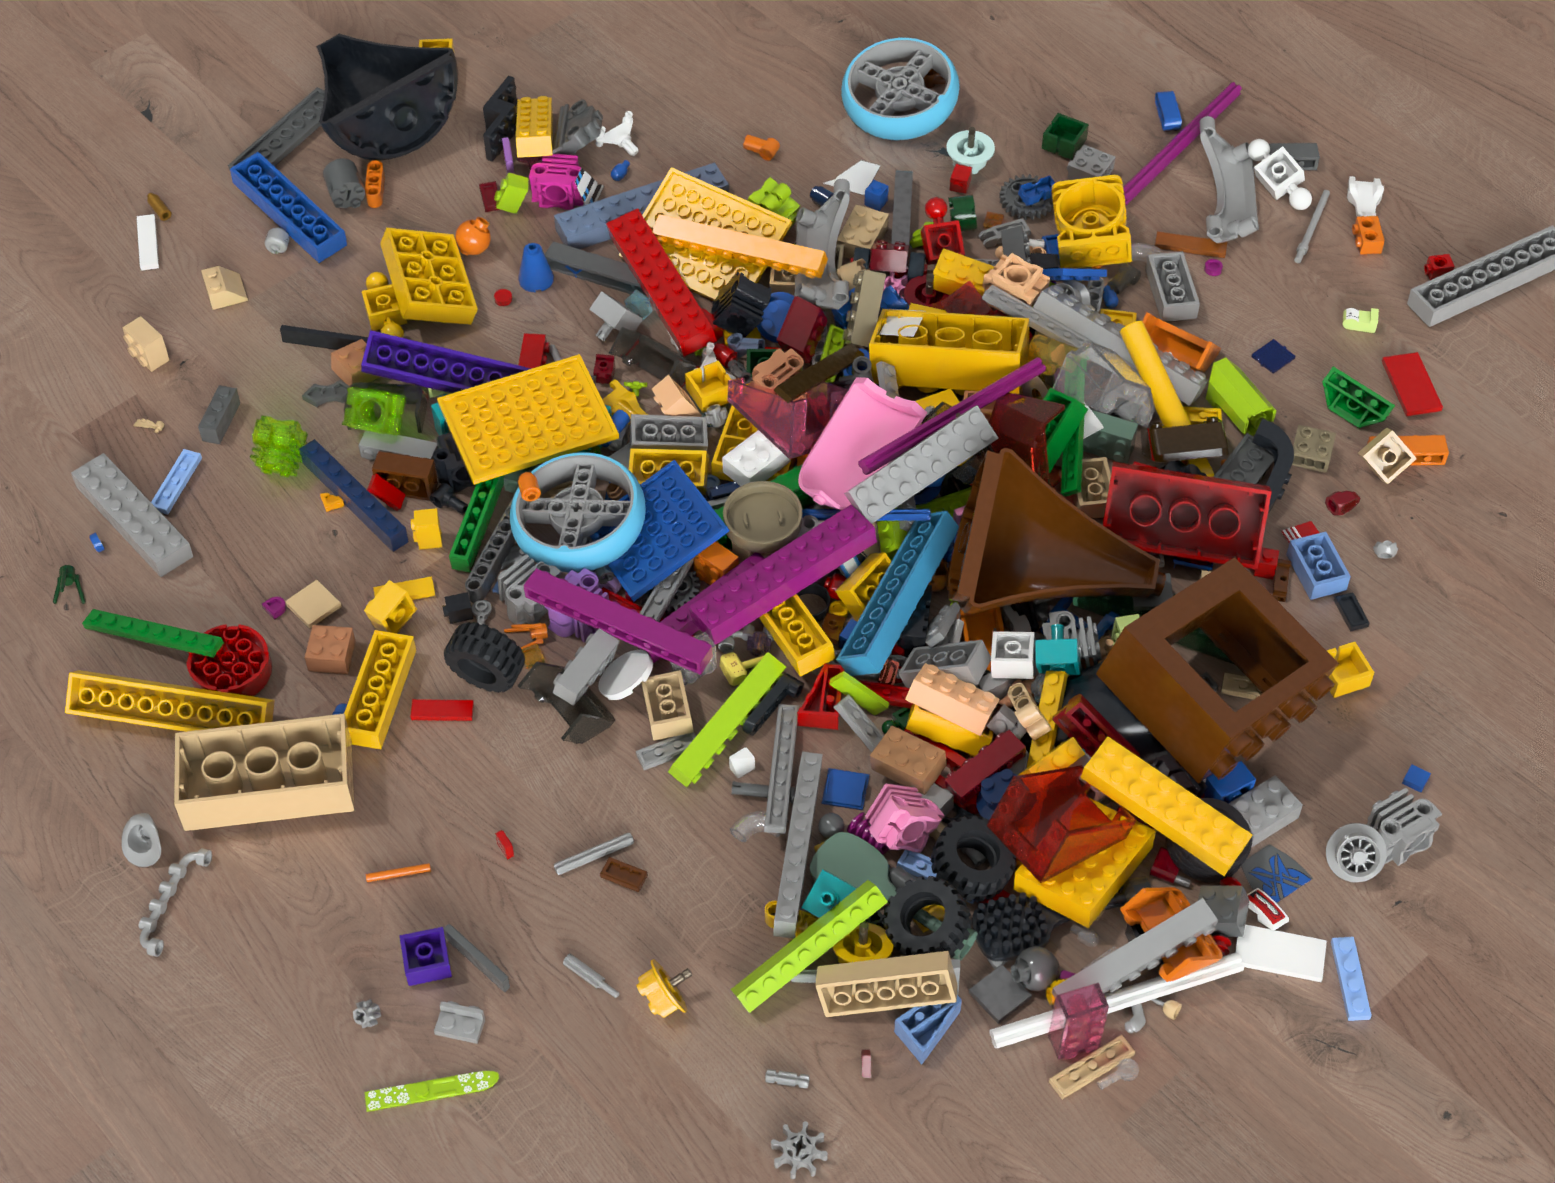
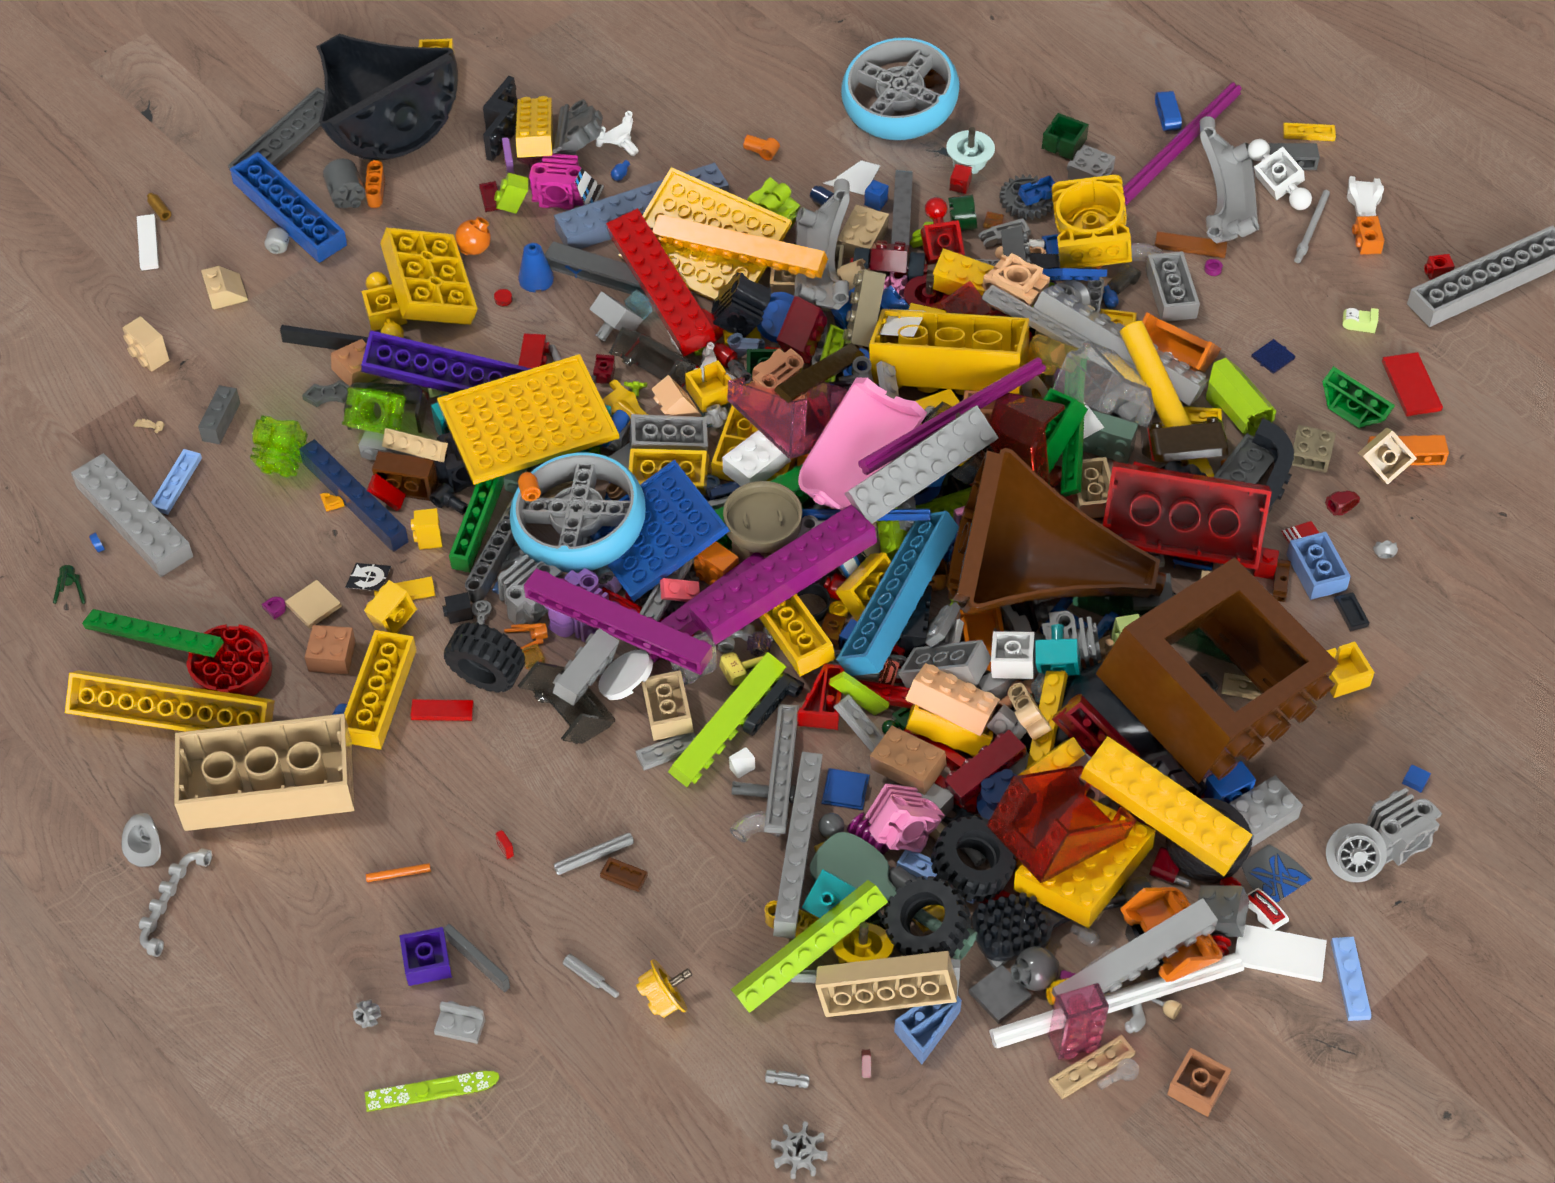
(368, 576): none -> sticker
(414, 444): none -> tan plate
(678, 589): none -> coral plate
(1199, 1082): none -> nougat brick
(1309, 131): none -> yellow tile

